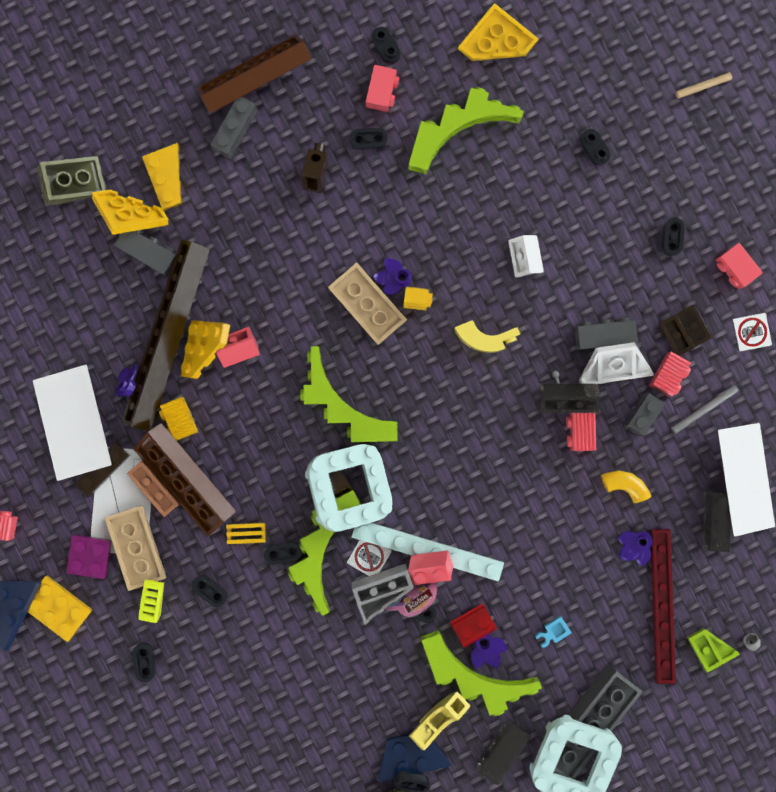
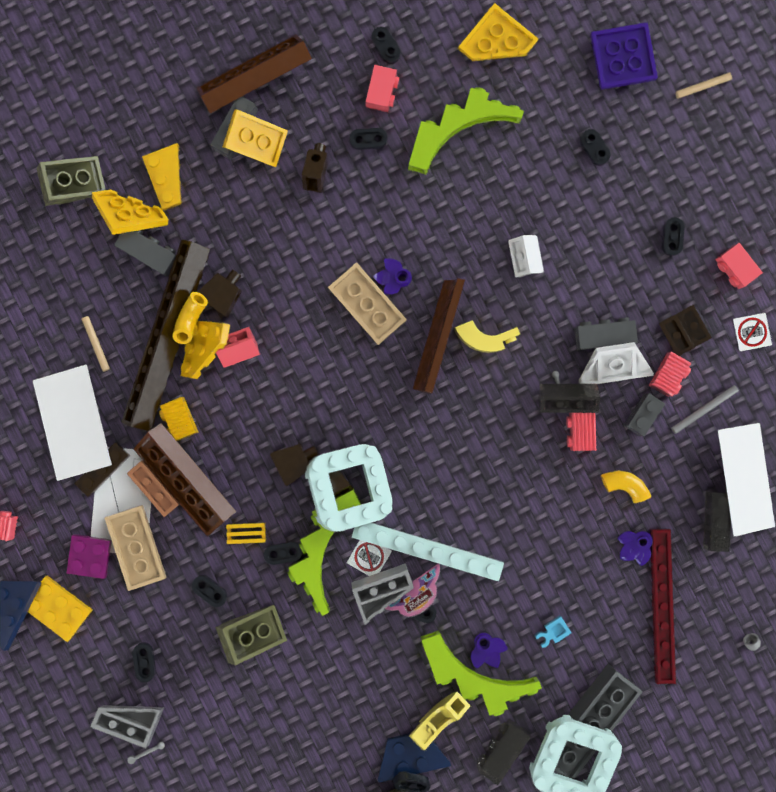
(95, 343): none -> tan bar
(126, 383): dark purple plate -> none
(128, 723): none -> light grey wedge
(132, 758): none -> light grey hinge
(147, 612): neon yellow slope -> none
(188, 317): none -> yellow cylinder
(222, 292): none -> dark brown torso
(251, 634): none -> olive slope
(255, 138): none -> yellow plate
(293, 462): none -> dark brown torso
(337, 411): lime arch -> none
(417, 298): yellow brick -> none
(430, 567): coral brick -> none
(438, 335): none -> reddish brown arch
(473, 625): red plate -> none
(624, 56): none -> dark purple plate
(710, 649): lime wing -> none

